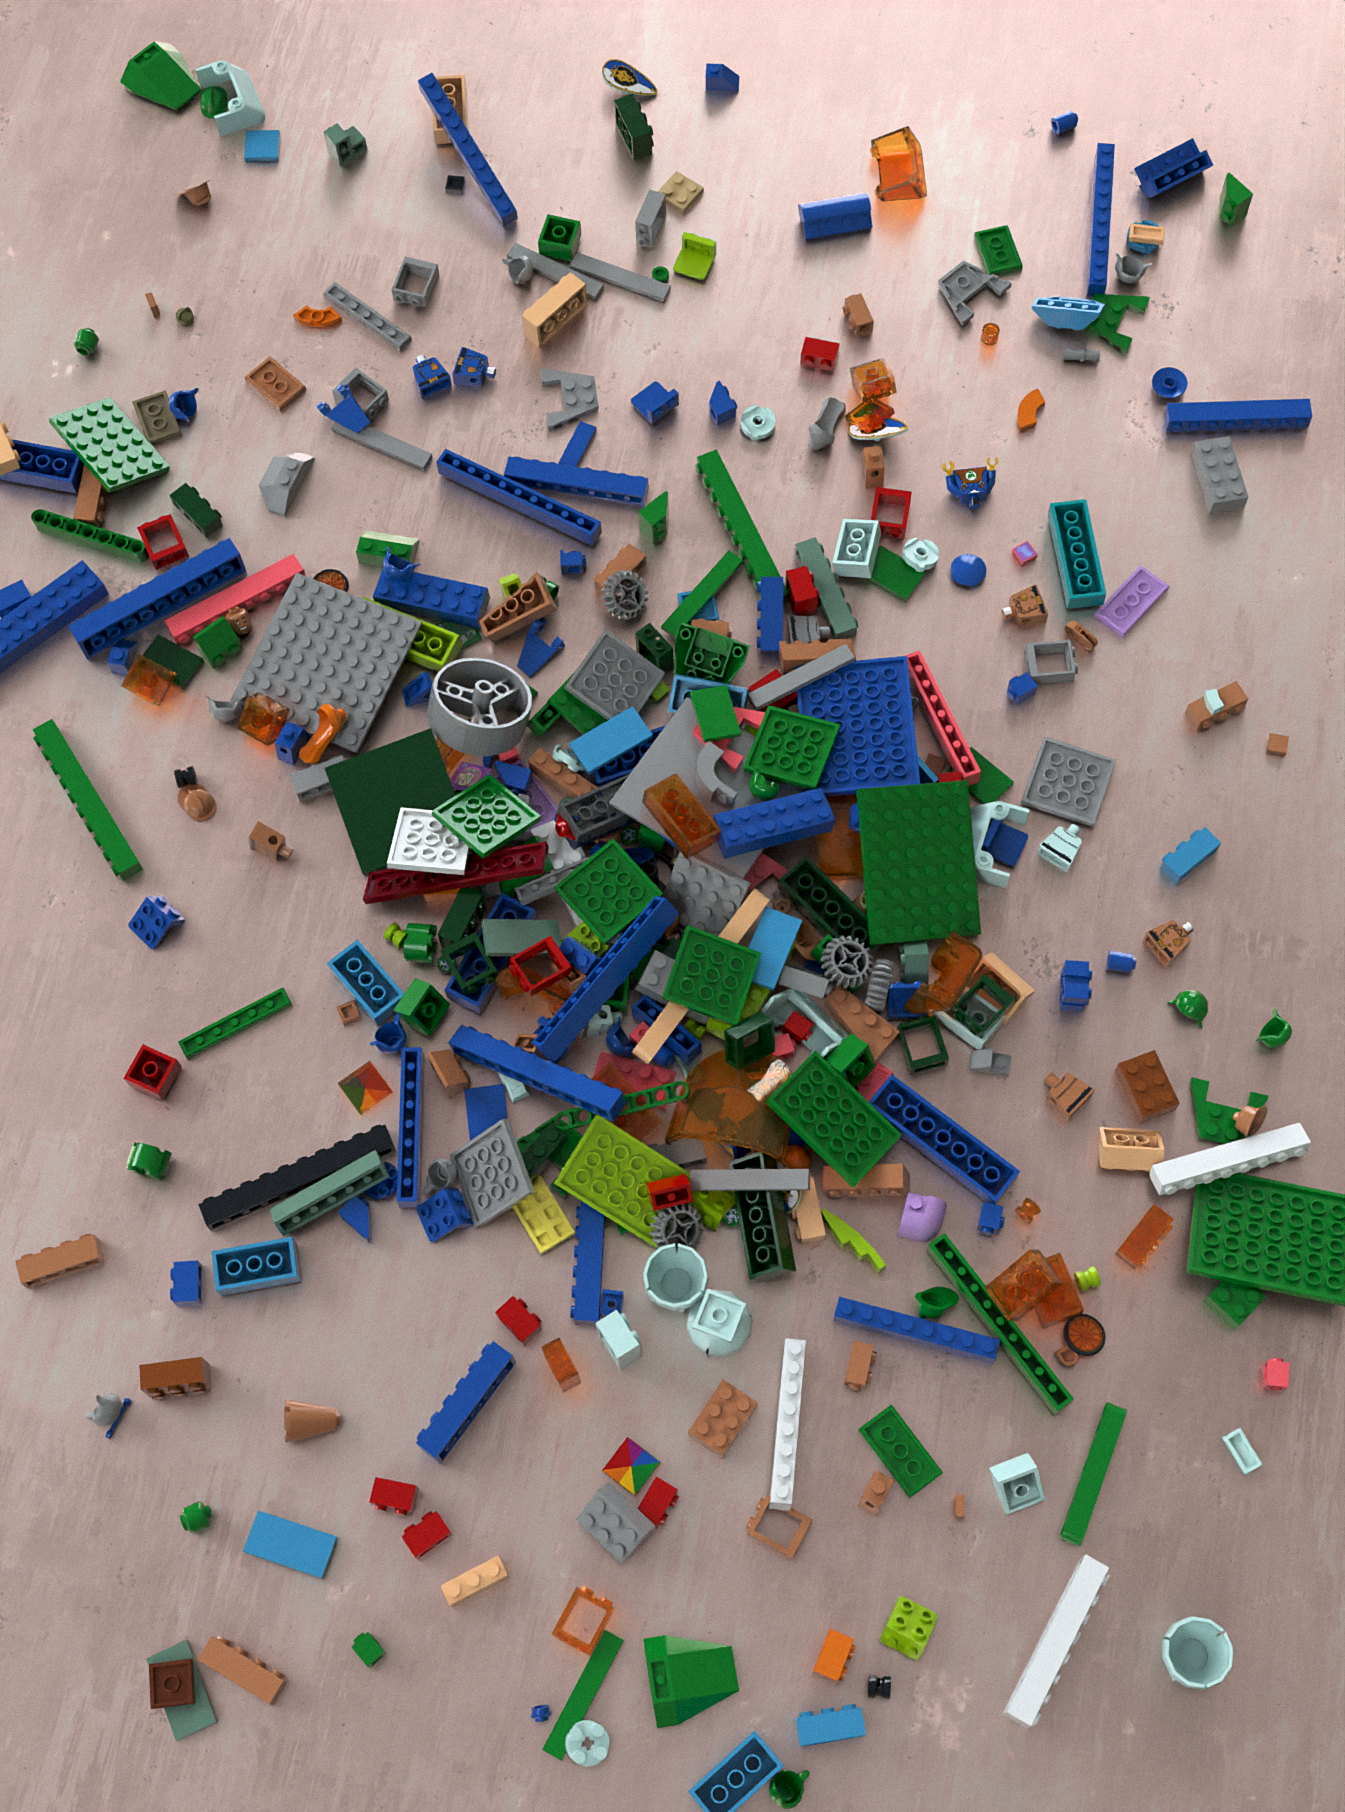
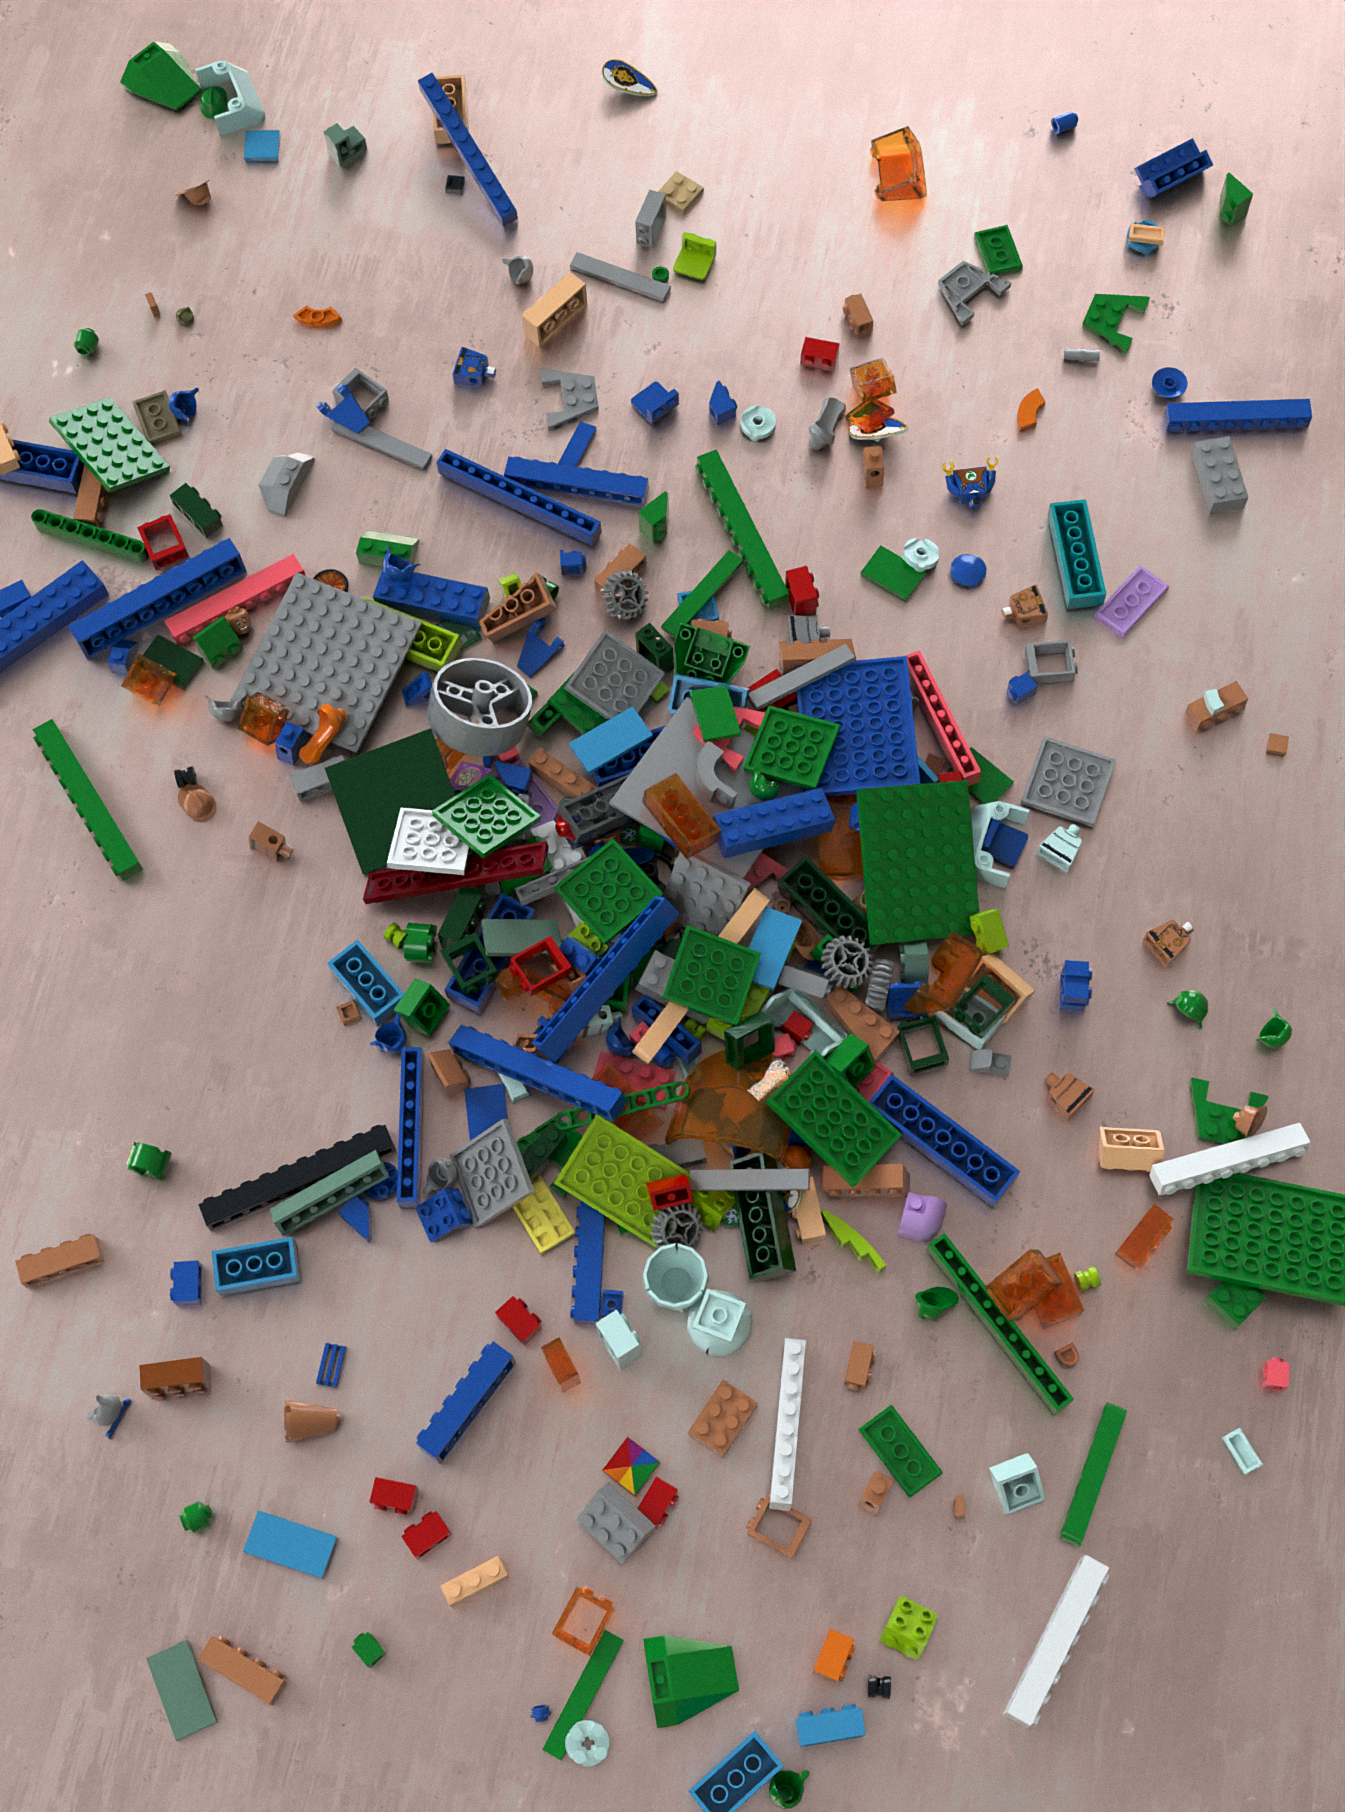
(152, 1072): red brick -> none
(154, 920): blue bracket -> none
(171, 1683): copper tile -> none
(235, 1023): green tile -> none
(275, 383): nougat tile -> none
(334, 1347): none -> blue tile
(365, 1087): clear orange tile -> none
(367, 316): light grey tile -> none
(419, 268): light grey window -> none
(430, 376): blue torso -> none
(442, 966): green tile -> none
(449, 895): orange tile -> none
(555, 270): light grey tile -> none
(559, 237): green brick -> none
(567, 757): light aqua plate -> none
(633, 126): dark green brick -> none
(721, 78): blue slope -> none
(771, 614): blue brick -> none
(831, 597): sand green brick -> none
(835, 215): blue brick -> none
(857, 548): light aqua brick -> none
(892, 497): red window -> none
(916, 1330): blue brick -> none
(989, 931): none -> lime brick
(990, 329): clear orange wheel -> none
(990, 1219): blue brick -> none
(1024, 553): tile -> none
(1028, 1210): clear orange wheel -> none
(1067, 312): dark azure wedge -> none
(1081, 635): nougat piece -> none
(1084, 1335): clear orange wheel -> none
(1100, 219): blue brick -> none
(1120, 961): blue brick -> none
(1130, 268): light grey hair -> none
(1147, 1086): dark orange brick -> none
(1190, 855): dark azure brick -> none
(1197, 1653): light aqua plate -> none

